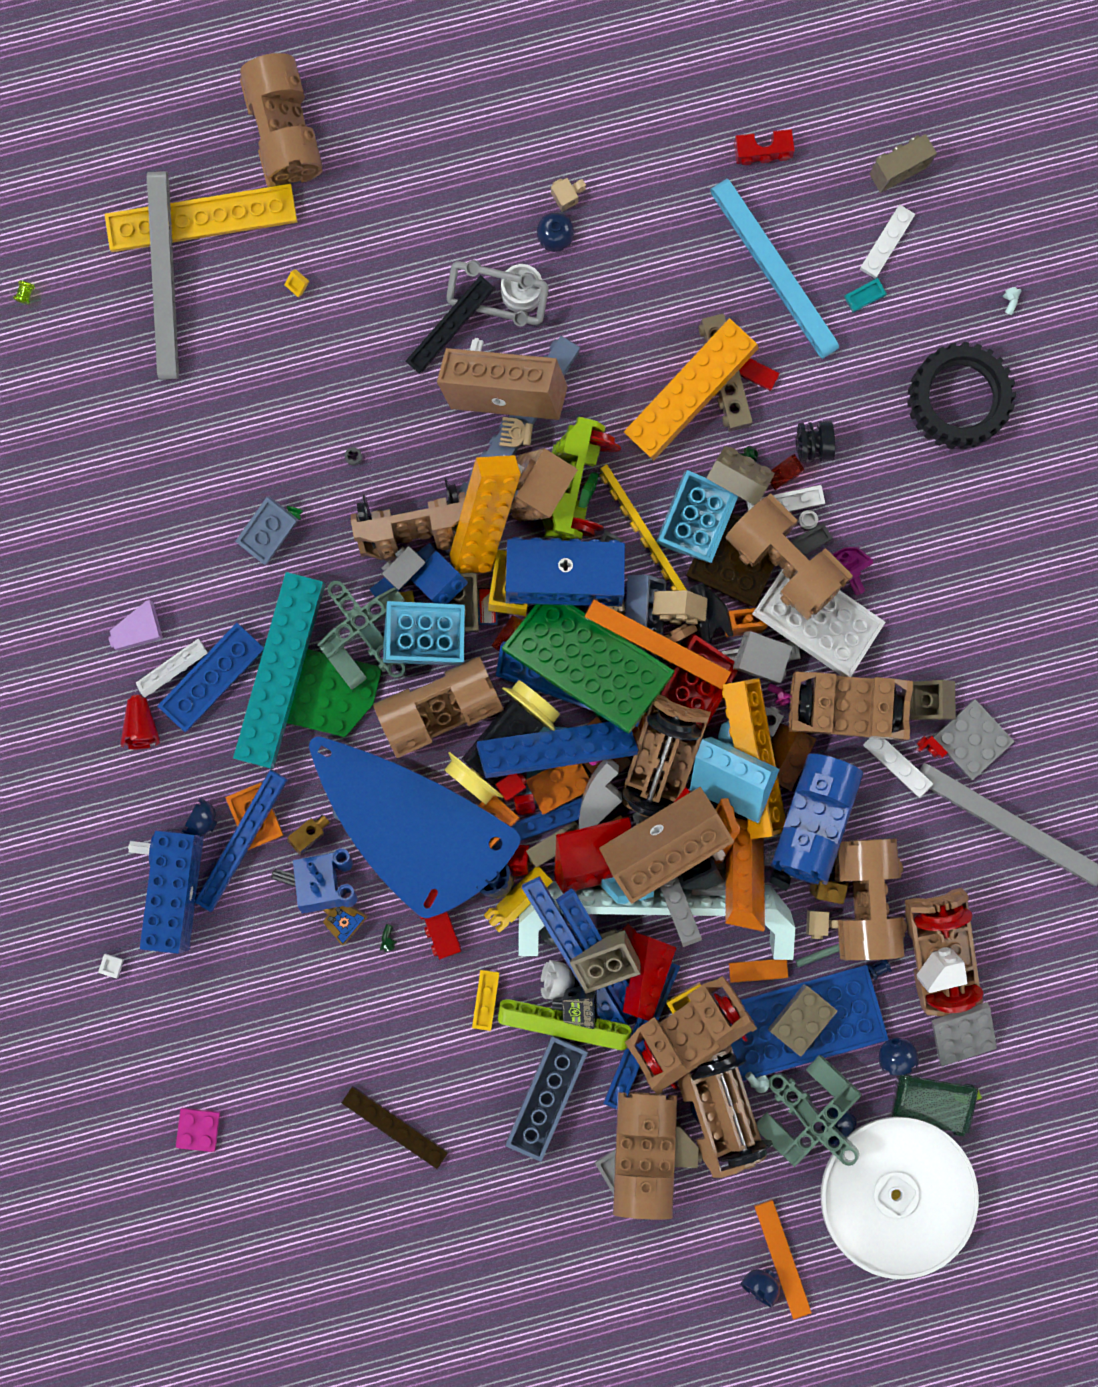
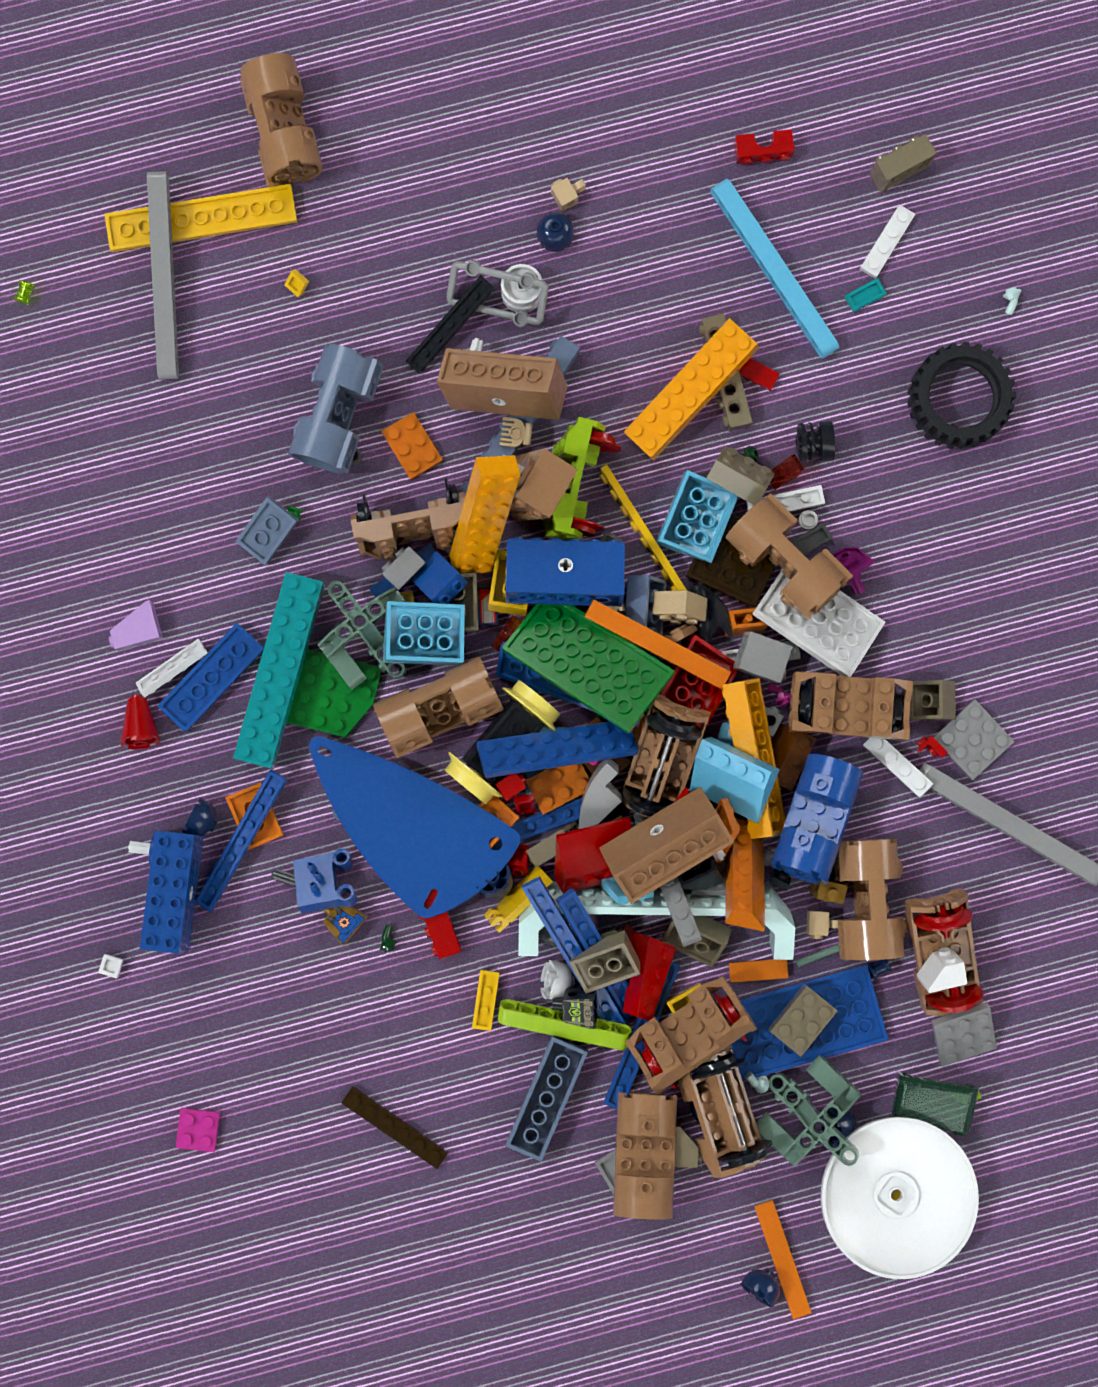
(301, 840): pearl gold torso -> none
(343, 382): none -> sand blue cylinder
(412, 446): none -> orange plate
(588, 490): green tile -> none
(713, 935): none -> dark tan slope
(898, 1056): dark blue cylinder -> none

